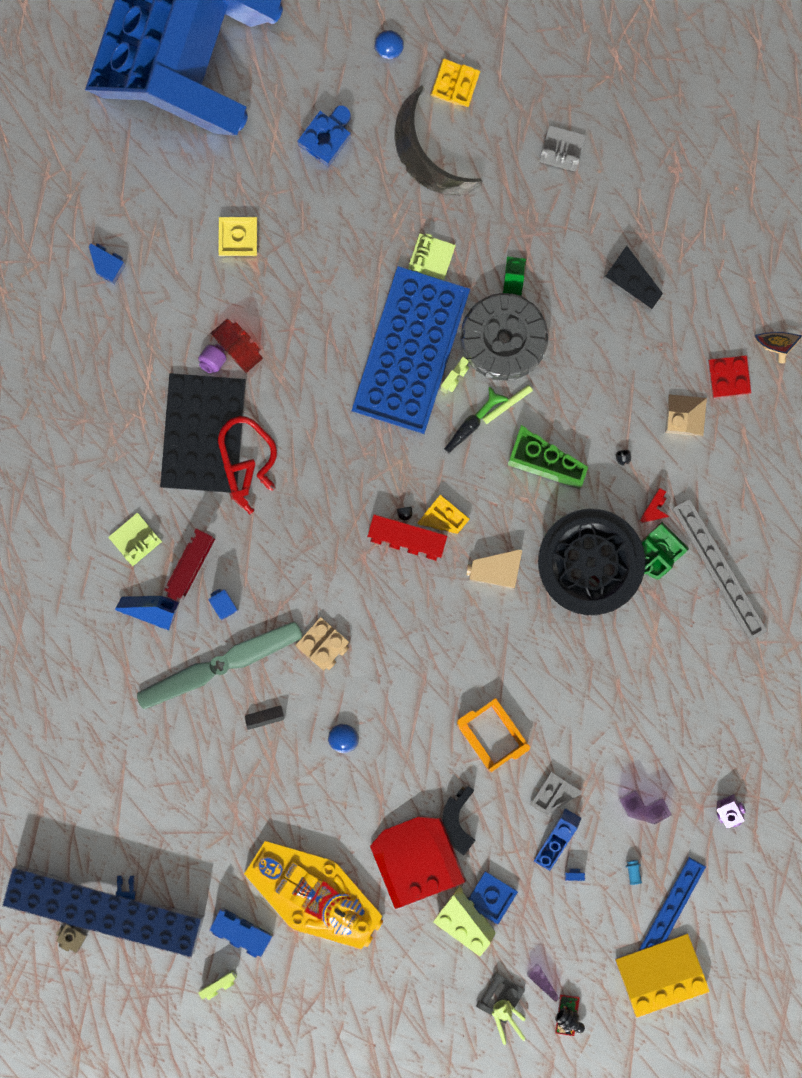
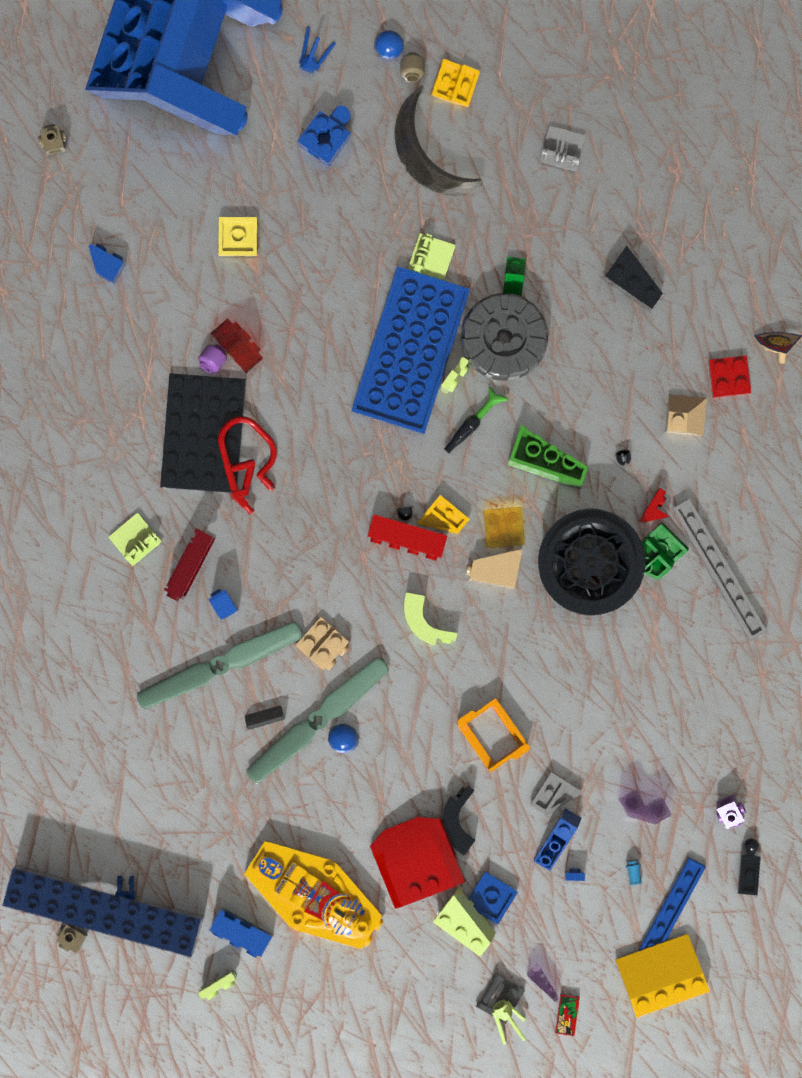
(55, 145): none -> dark tan brick
(151, 609): blue slope -> none
(309, 62): none -> blue plant
(333, 706): none -> sand green piece
(412, 67): none -> dark tan head
(414, 616): none -> yellowish green arch
(504, 527): none -> clear yellow plate
(507, 404): yellowish green bar -> none
(569, 1021): black piece -> none
(749, 869): none -> black plate

